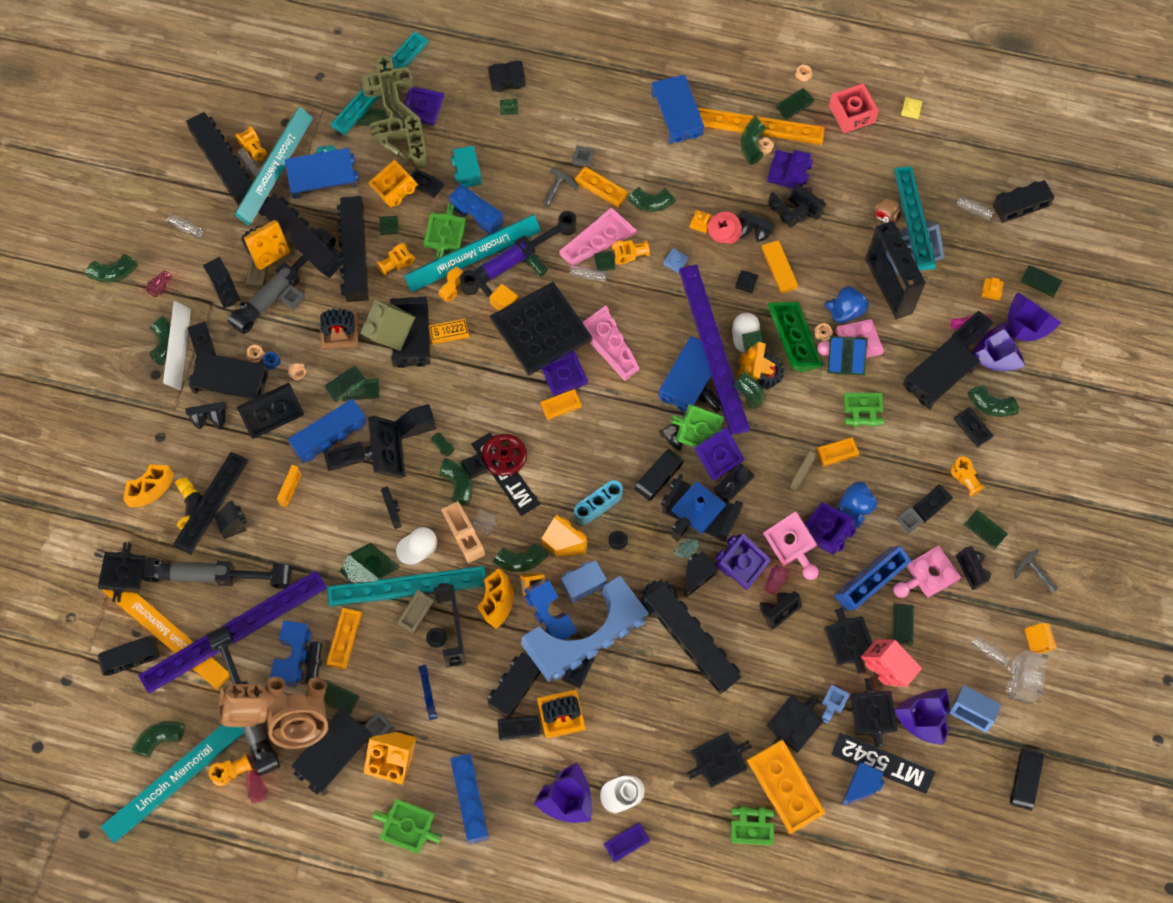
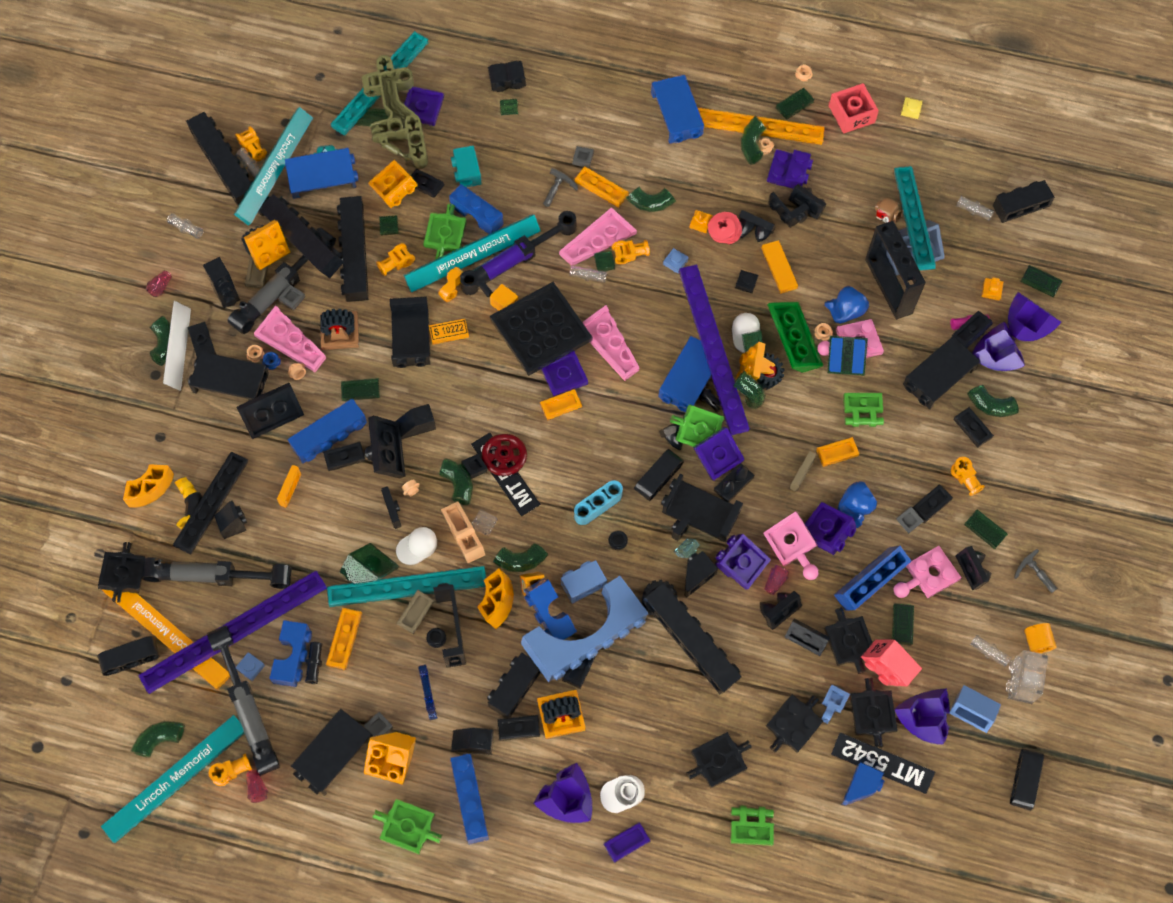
(111, 272): clear green cylinder -> none
(216, 413): black tile -> none
(250, 666): none -> medium blue plate
(288, 339): none -> bright pink wing
(291, 720): medium nougat piece -> none
(340, 698): clear green tile -> none
(345, 383): clear green tile -> none
(387, 324): olive slope -> none
(410, 488): none -> light nougat plate
(442, 444): clear green pin -> none
(473, 740): none -> black slope
(536, 264): clear green pin -> none
(563, 539): light orange slope -> none
(699, 507): blue tile -> none
(786, 786): light orange tile -> none
(807, 637): none -> black plate

